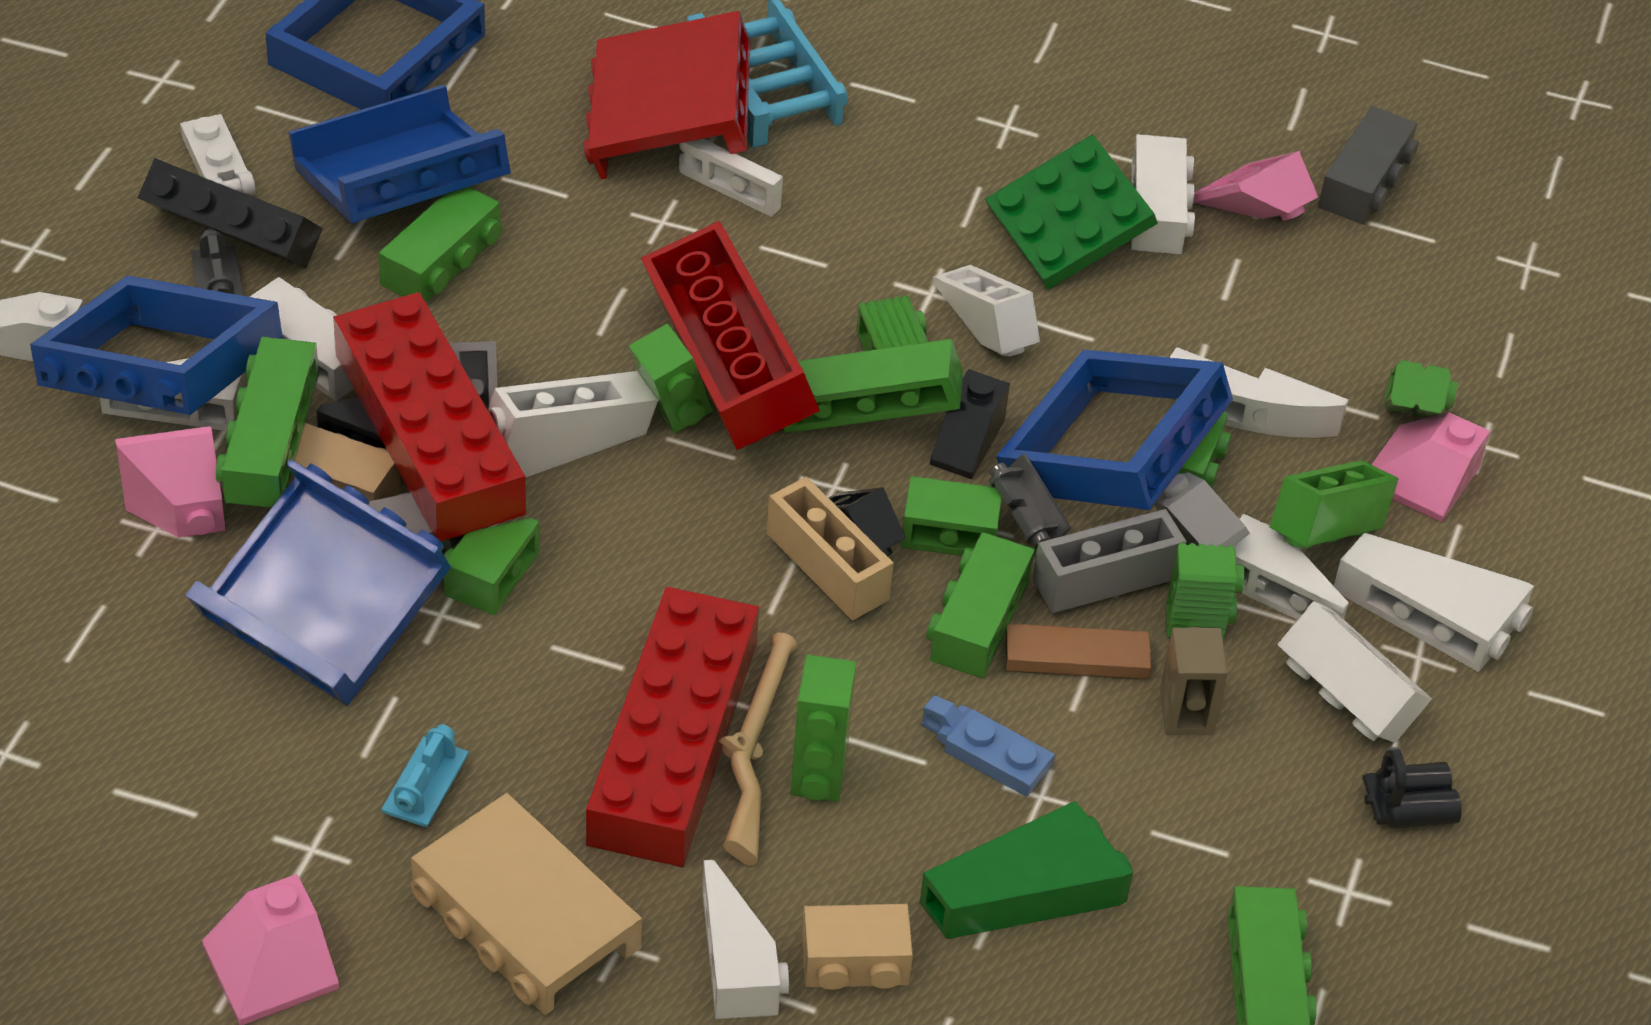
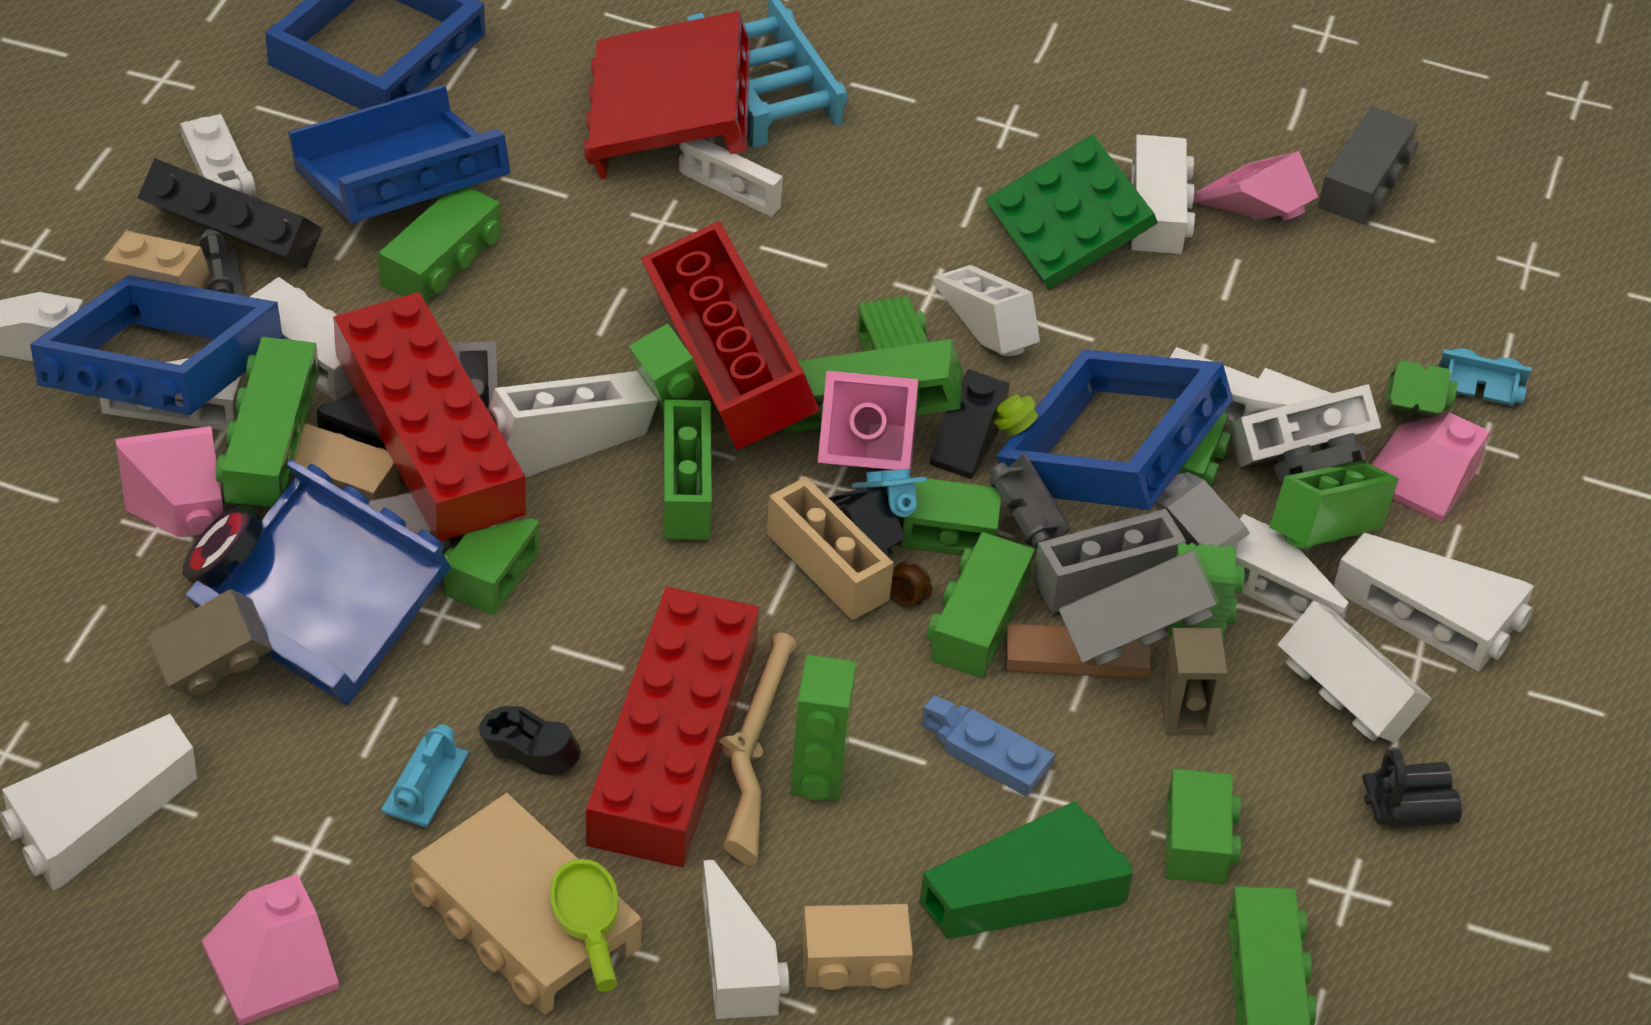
(96, 798): none -> white slope
(157, 260): none -> tan brick
(210, 643): none -> dark tan brick
(223, 541): none -> black tile
(535, 743): none -> black piece
(587, 909): none -> lime piece
(687, 470): none -> bright green brick
(868, 421): none -> bright pink slope
(898, 487): none -> medium azure hinge
(910, 584): none -> reddish brown plate
(1016, 414): none -> lime plate
(1140, 608): none -> light grey brick
(1200, 826): none -> bright green brick
(1304, 423): none -> white slope
(1333, 453): none -> dark grey plate
(1502, 377): none -> medium azure hinge

